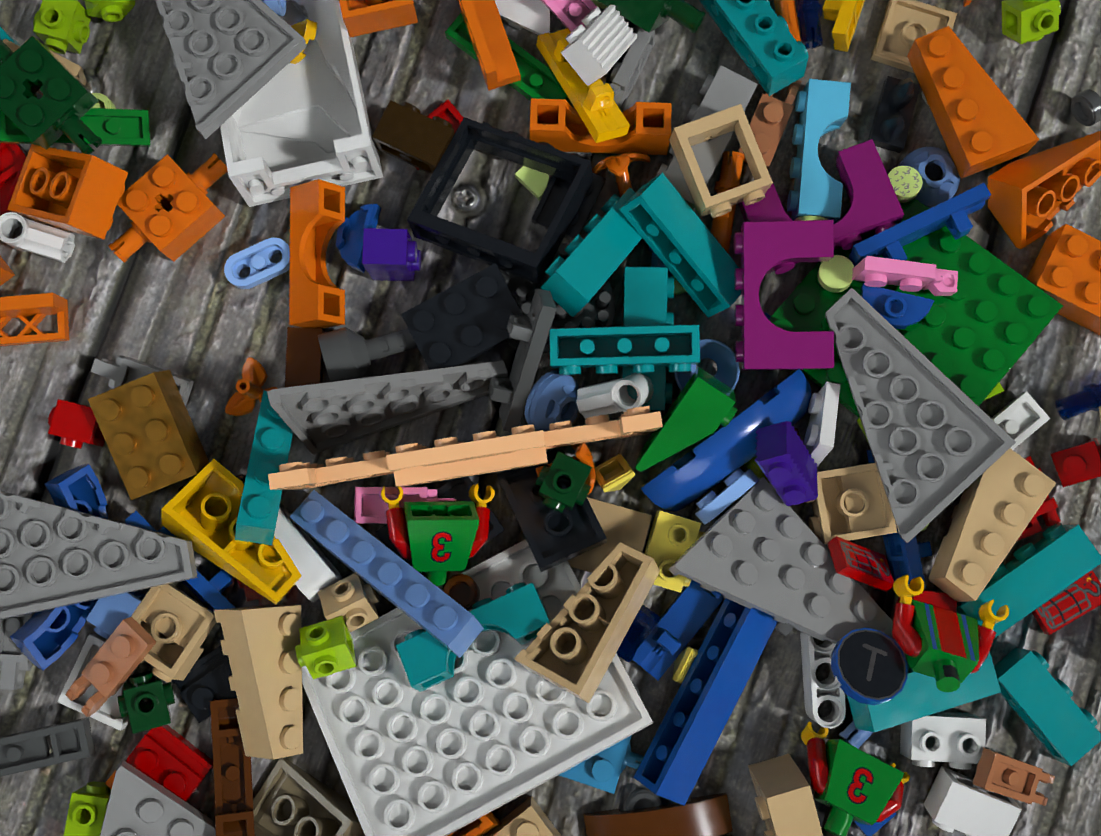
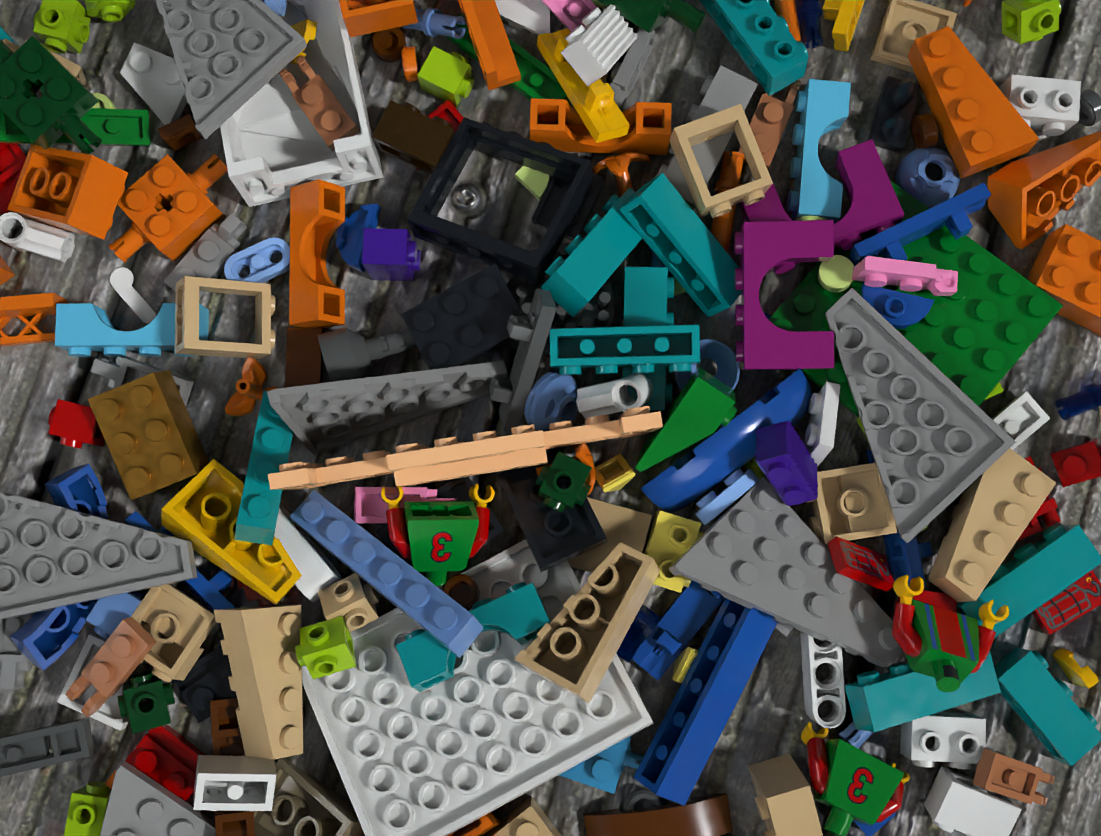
(87, 329): none -> medium azure arch
(122, 281): none -> white sticker
(156, 82): none -> white wing
(180, 133): none -> reddish brown tile
(187, 318): none -> tan window
(209, 253): none -> light grey hinge
(234, 783): none -> white brick
(320, 105): none -> nougat hinge
(388, 44): none -> reddish brown tile
(410, 63): none -> orange tile
(436, 23): none -> medium blue pin
(446, 76): none -> lime brick
(869, 666): black tile -> none
(905, 182): yellowish green tile -> none
(924, 131): none -> reddish brown tile
(1044, 102): none -> white brick
(1078, 676): none -> yellow tile

